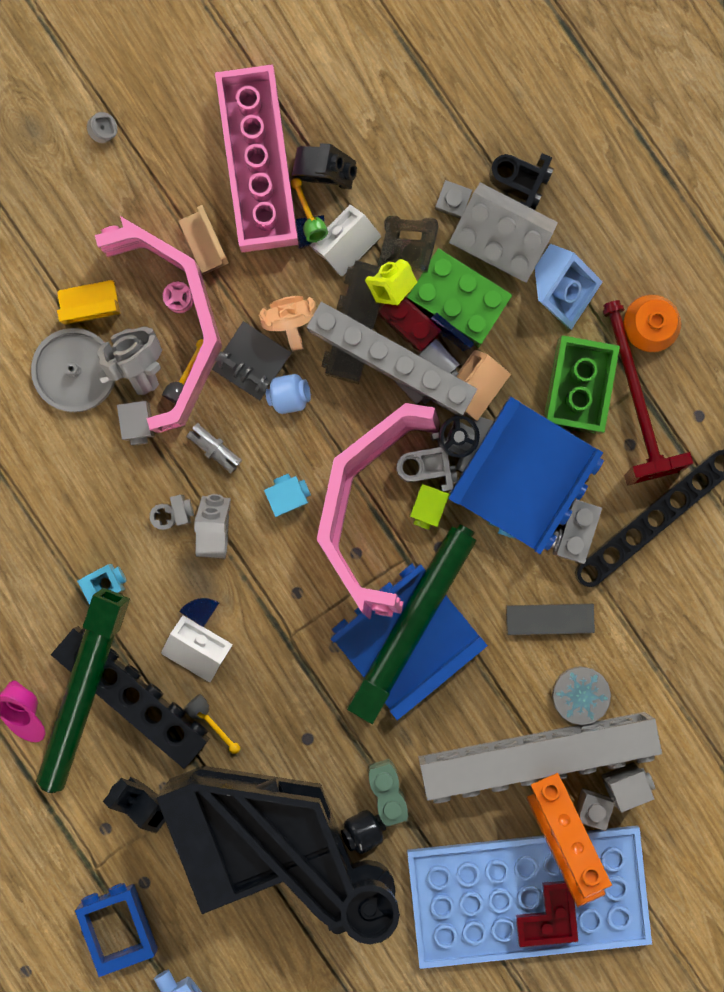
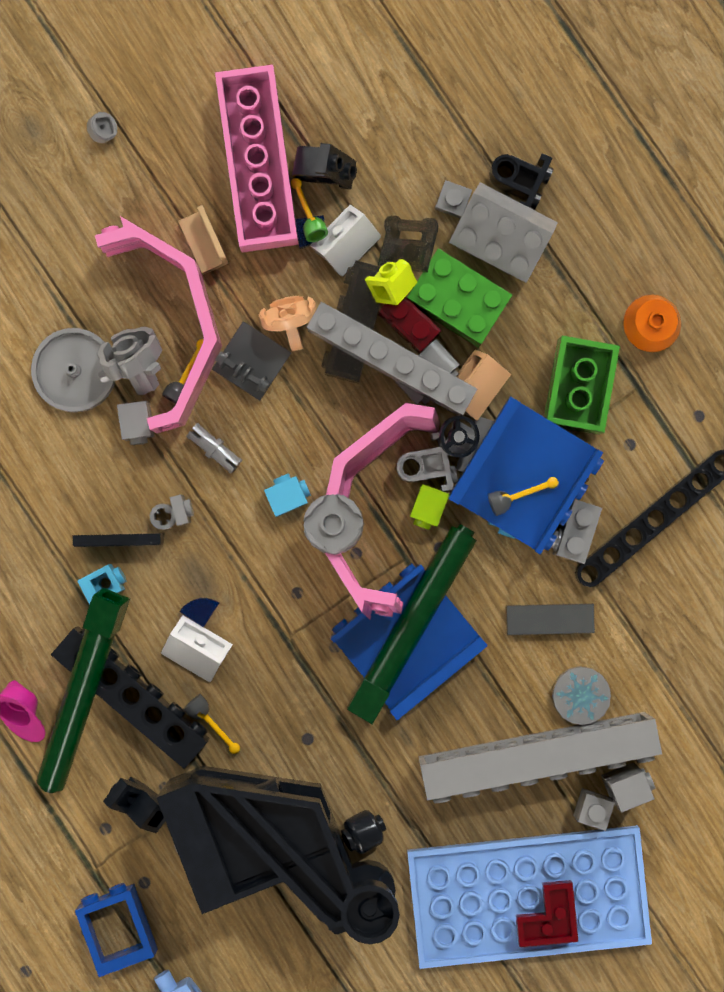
(88, 302): yellow panel -> none
(118, 540): none -> black tile
(174, 293): bright pink wheel -> none
(212, 526): light grey pin -> none
(288, 393): light blue head -> none
(333, 524): none -> light grey tile
(390, 798): sand green brick -> none
(451, 332): clear blue piece -> none
(501, 501): none -> hinge
(565, 284): light blue slope -> none
(568, 840): orange fence -> none
(656, 464): dark red tile -> none

